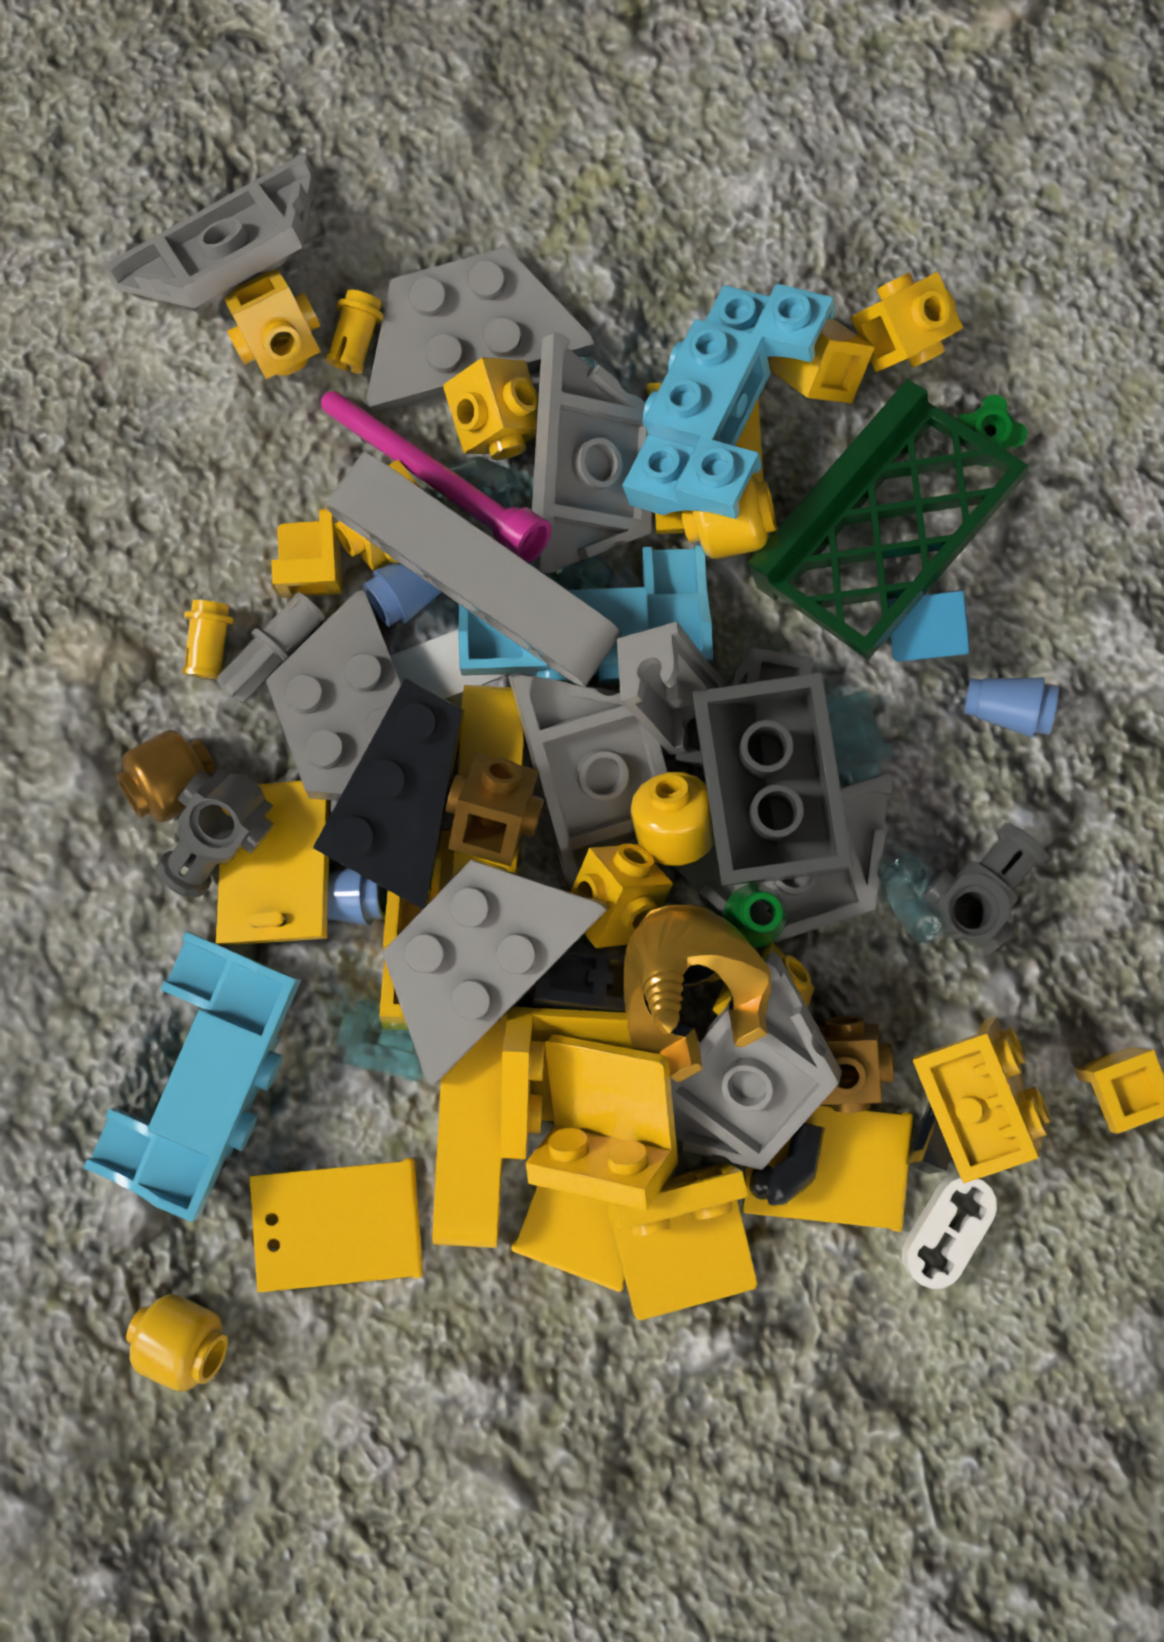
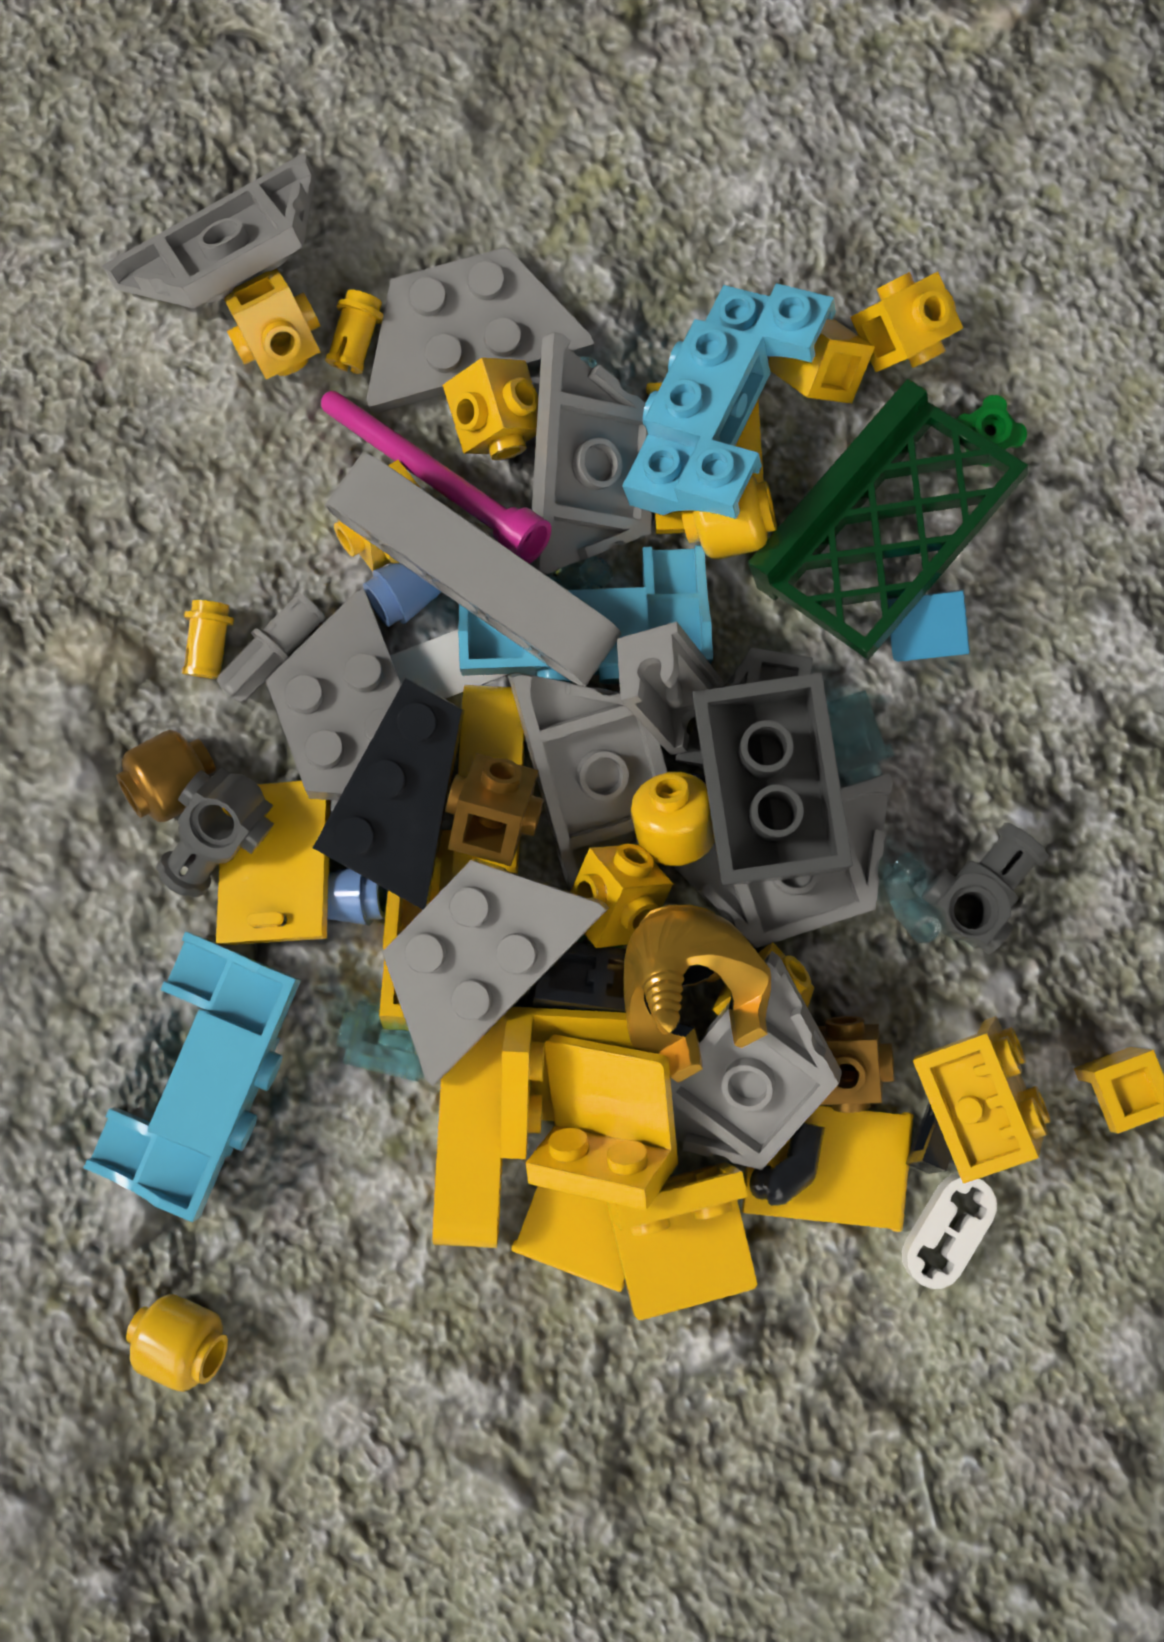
(308, 558): yellow panel -> none
(336, 1225): yellow container -> none
(488, 477): clear light blue arm -> none
(738, 913): green cone -> none
(1014, 703): medium blue cone -> none

